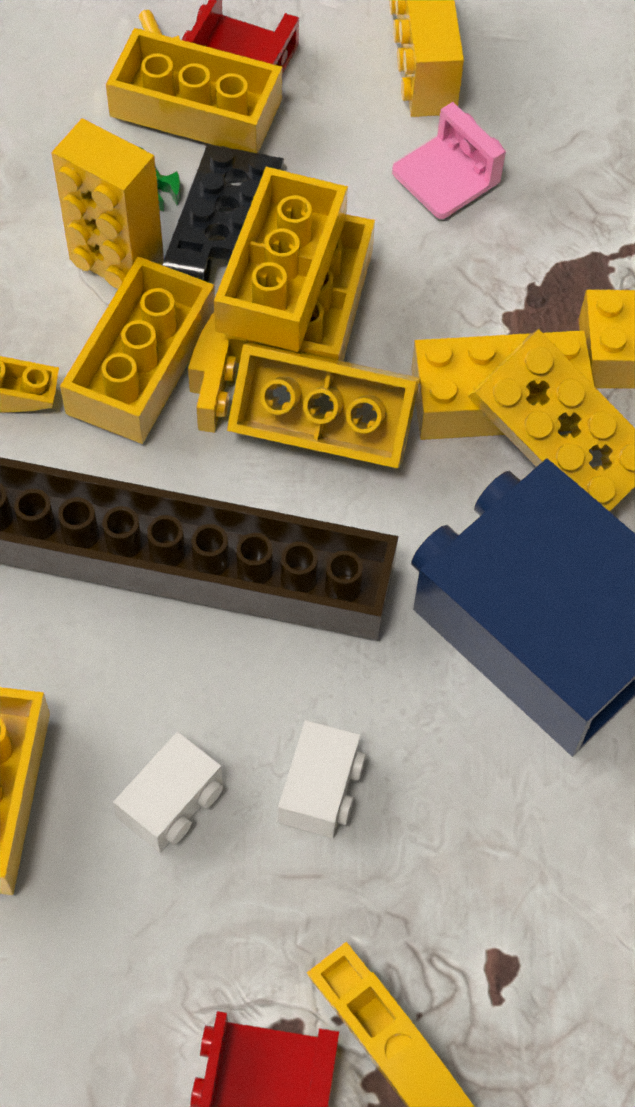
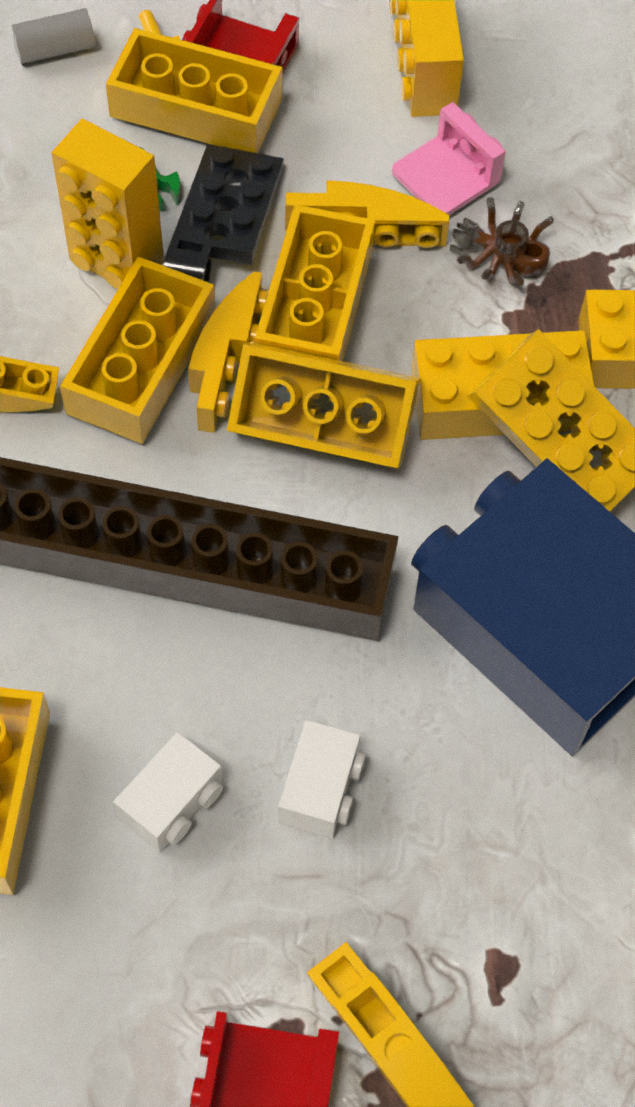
(53, 36): none -> light grey brick
(281, 259): yellow brick -> none
(397, 216): none -> yellow slope
(508, 244): none -> animal

